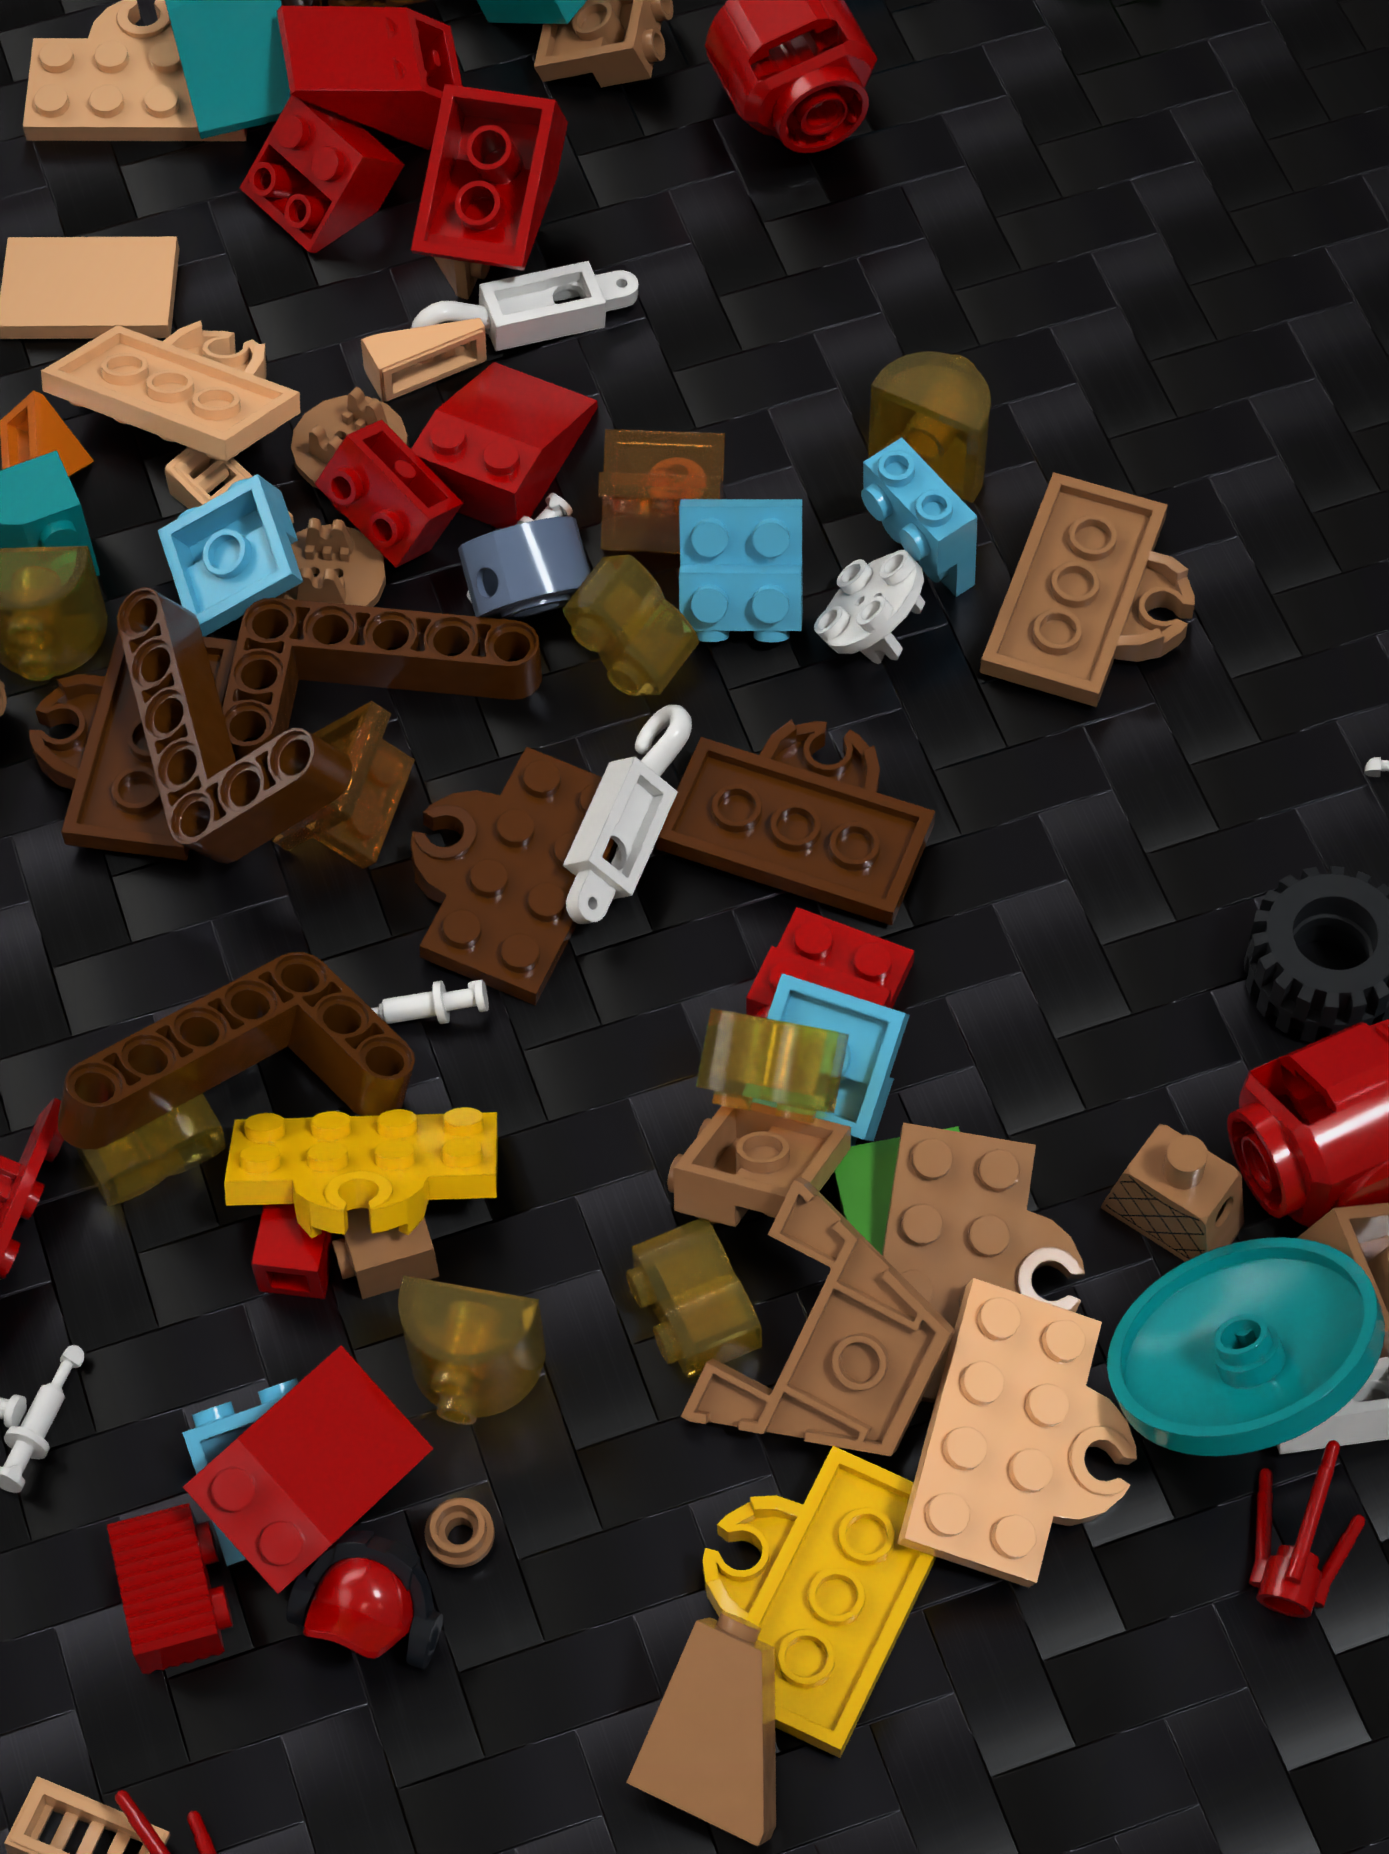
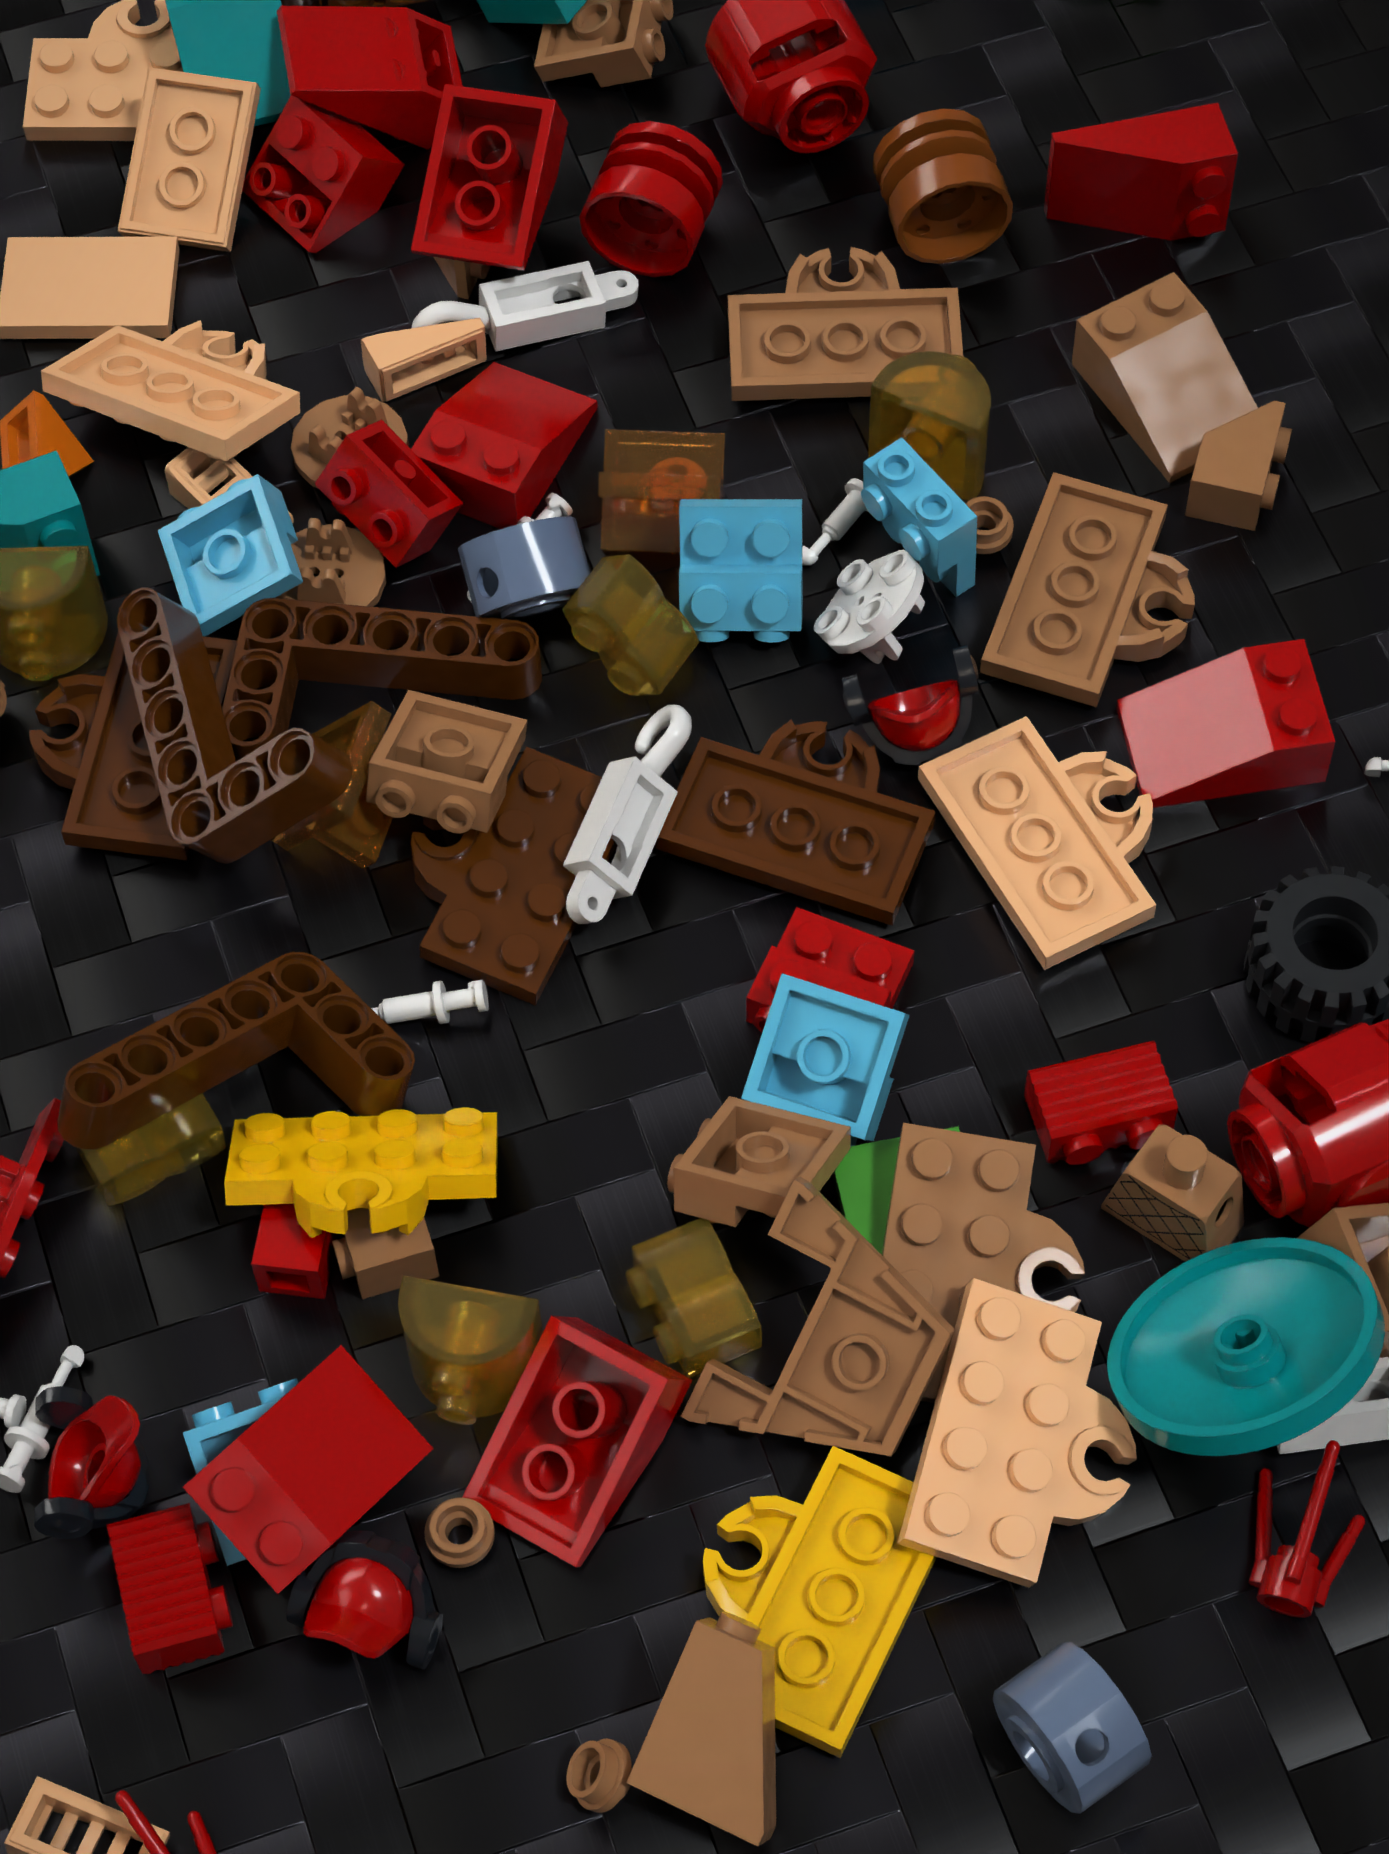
(95, 1465): none -> cap
(189, 158): none -> light nougat tile
(445, 762): none -> medium nougat plate
(575, 1437): none -> red slope
(599, 1774): none -> medium nougat plate
(651, 199): none -> red wheel
(771, 1062): clear yellow brick -> none
(832, 334): none -> medium nougat plate
(839, 521): none -> white piece
(918, 721): none -> cap
(942, 186): none -> dark orange wheel
(994, 516): none -> medium nougat plate
(1046, 837): none -> light nougat plate
(1072, 1727): none -> sand blue piece
(1100, 1102): none -> red brick
(1145, 174): none -> red slope
(1161, 371): none -> medium nougat slope
(1230, 727): none -> slope
(1235, 466): none -> medium nougat slope

